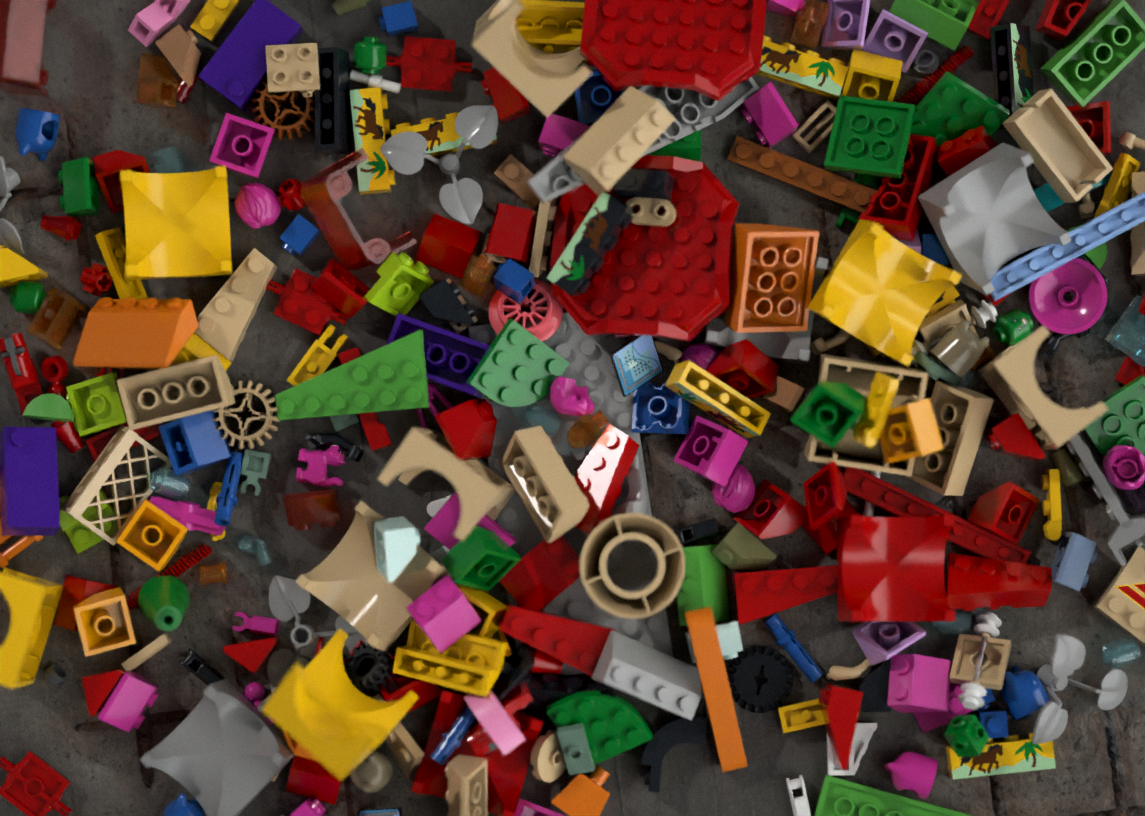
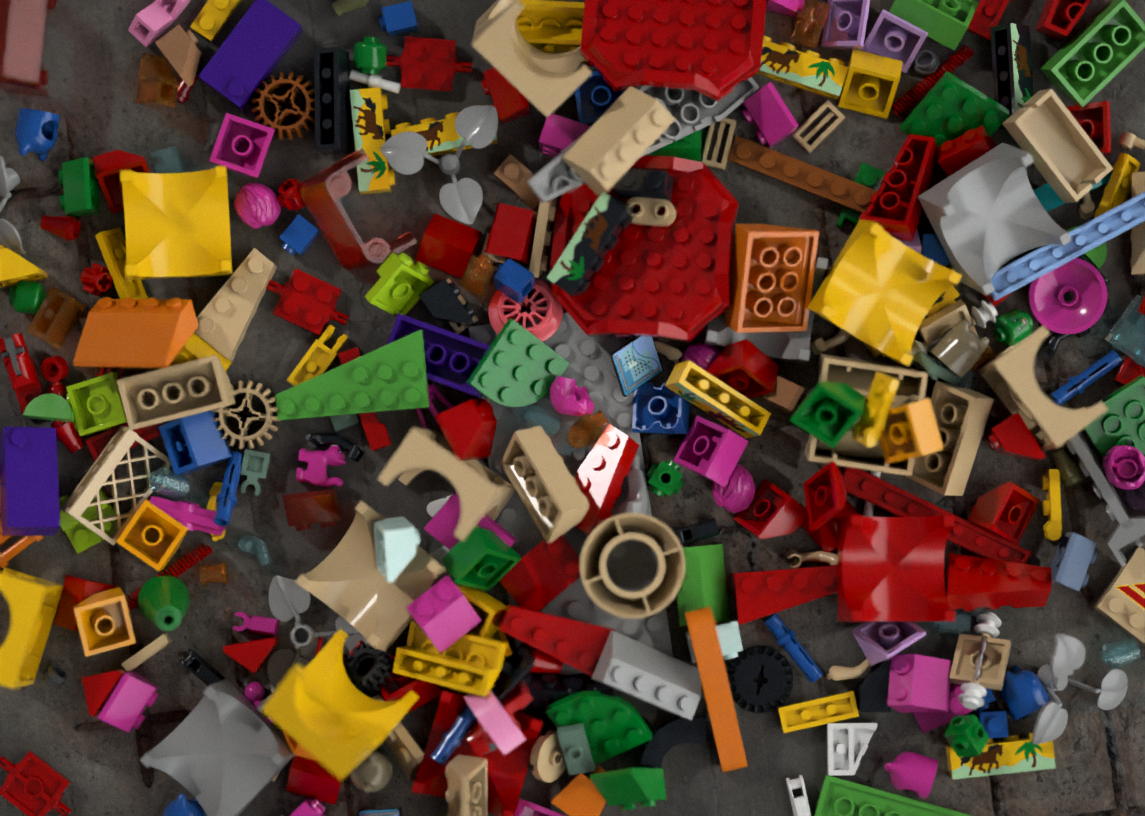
(293, 68): tan hinge -> none
(341, 288): red slope -> none
(631, 787): none -> green slope
(660, 488): none -> green brick
(713, 164): none -> tan tile
(743, 550): olive slope -> none
(821, 556): none -> tan piece
(840, 715): red slope -> none
(870, 137): green plate -> none
(1061, 395): none -> blue pin

